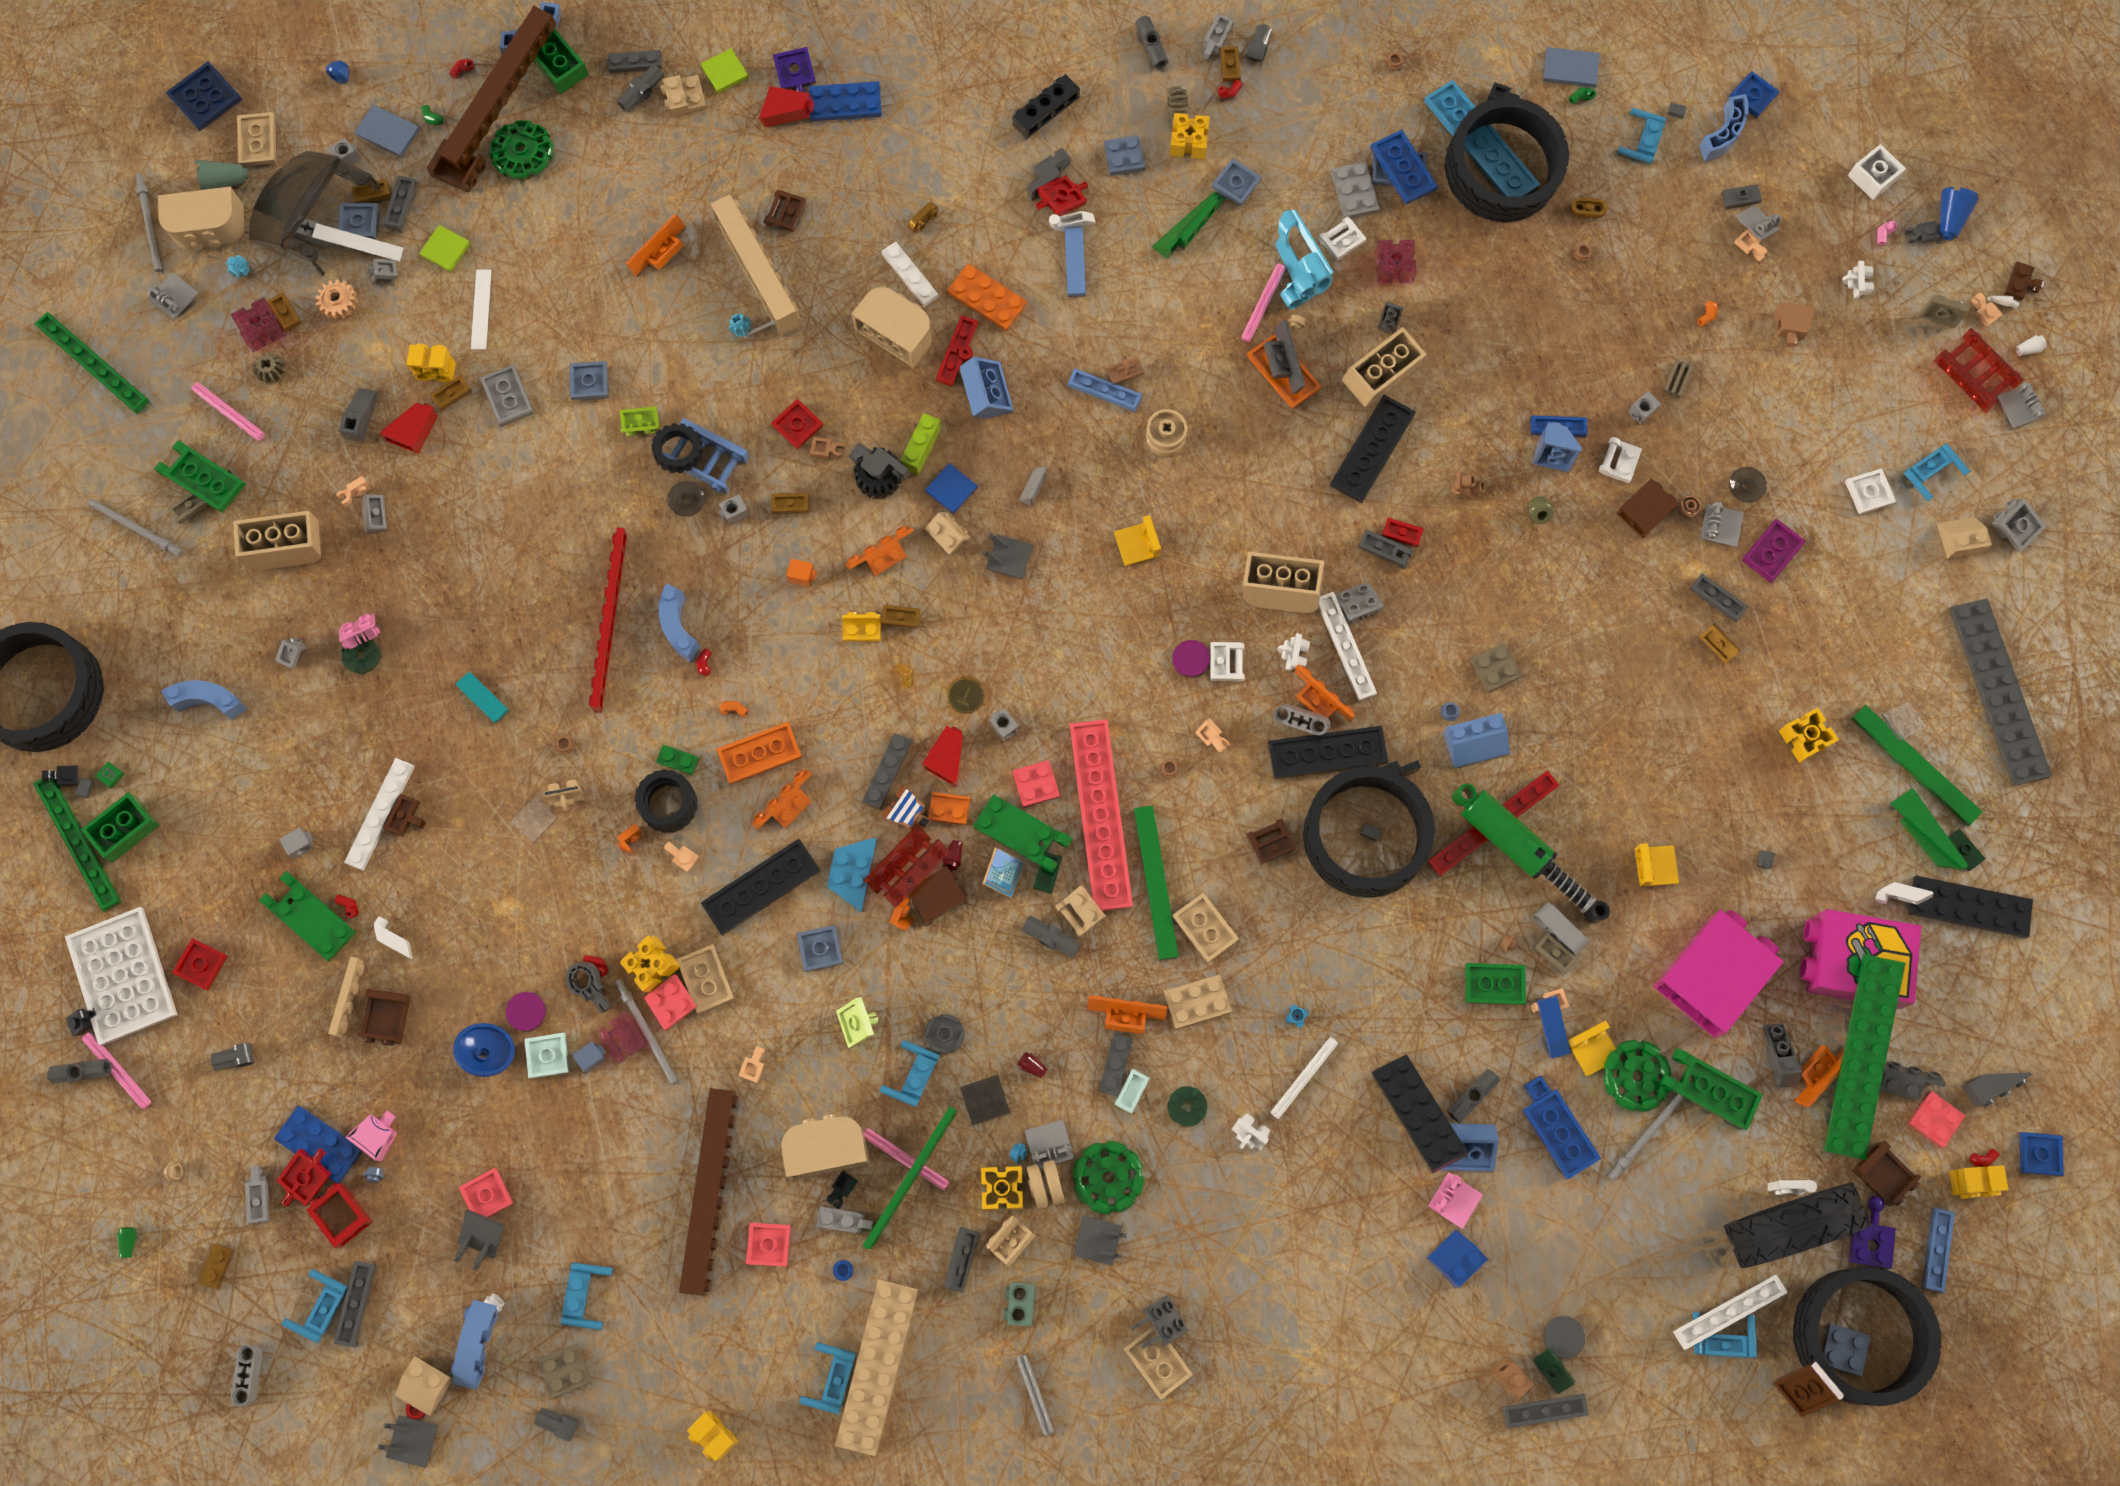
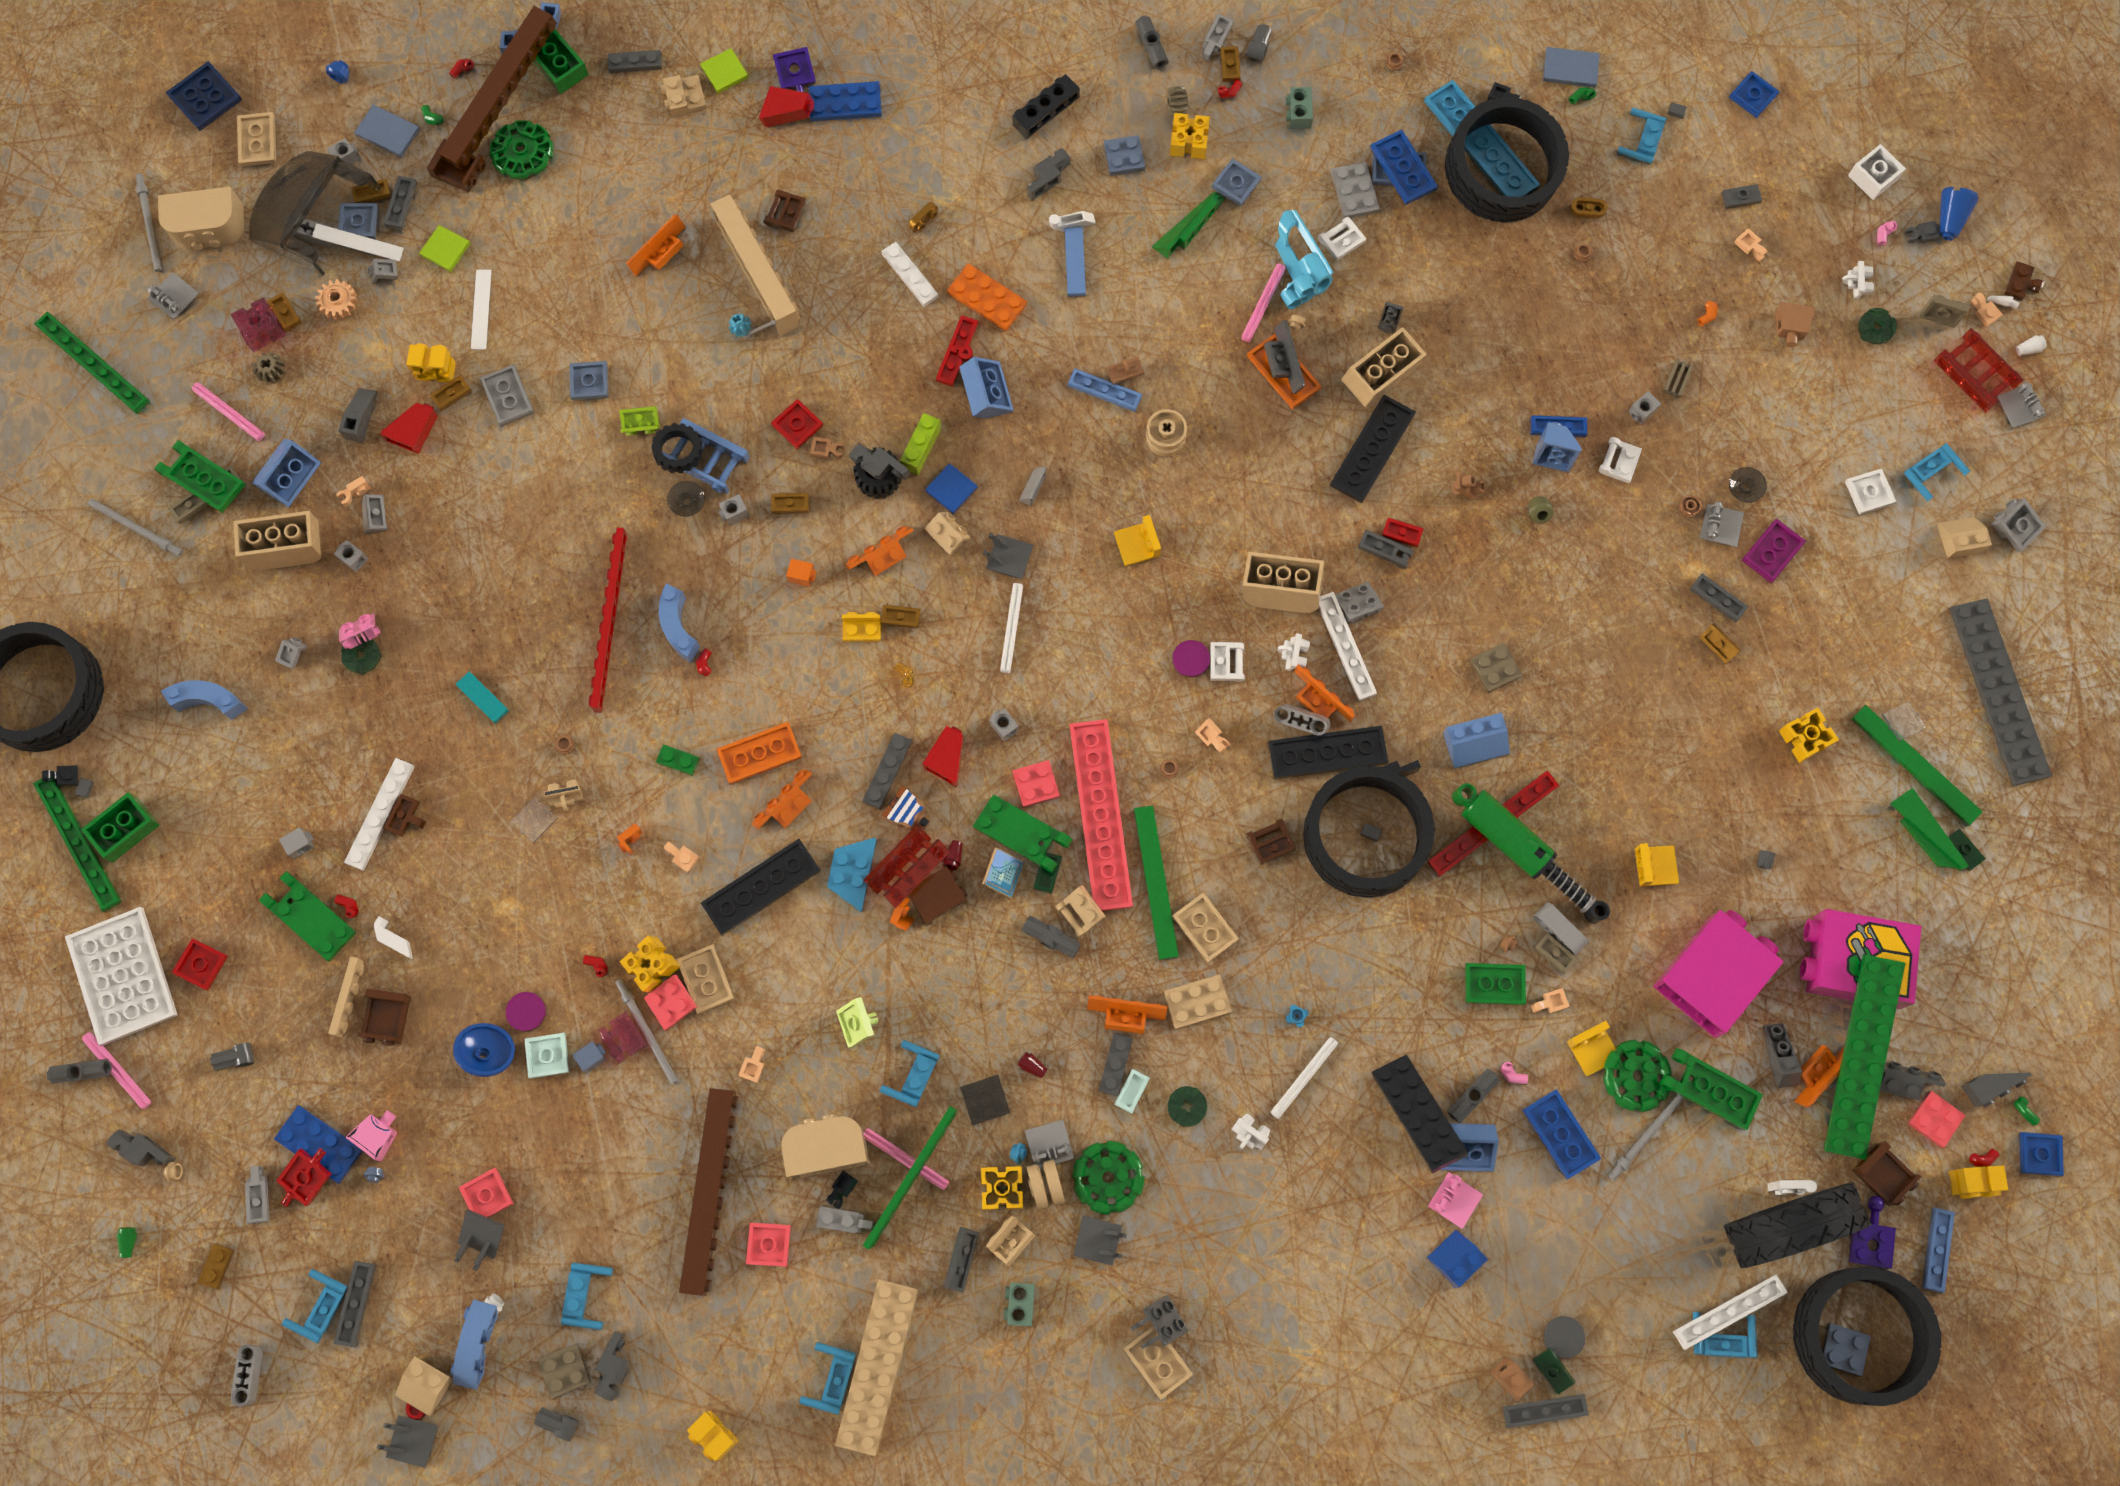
(79, 1021): black plate -> none
(109, 775): green tile -> none
(138, 1149): none -> dark grey plate
(220, 174): sand green cone -> none
(237, 266): medium azure gear -> none
(286, 472): none -> medium blue slope
(353, 1229): red window -> none
(356, 561): none -> light grey brick
(594, 988): dark grey pin -> none
(612, 1366): none -> dark grey plate
(640, 88): dark grey piece -> none
(652, 783): black tyre -> none
(727, 706): orange arm -> none
(820, 948): sand blue plate -> none
(843, 1270): blue plate -> none
(894, 324): tan brick -> none
(944, 1034): dark grey tile -> none
(949, 808): orange plate -> none
(965, 694): clear yellow tile -> none
(1011, 628): none -> white axle
(1035, 1395): light grey axle -> none
(1062, 195): red plate -> none
(1301, 107): none -> sand green brick
(1395, 261): clear pink brick -> none
(1450, 711): sand blue plate -> none
(1511, 1076): none -> bright pink arm
(1537, 1088): blue tile -> none
(1553, 1026): blue tile -> none
(1647, 508): reddish brown panel -> none
(1734, 121): medium blue brick -> none
(1759, 223): light grey hinge -> none
(1808, 1389): reddish brown plate -> none
(1870, 333): none -> clear green plate
(1903, 893): white piece -> none
(1974, 907): black plate -> none
(2021, 1105): none -> green arm

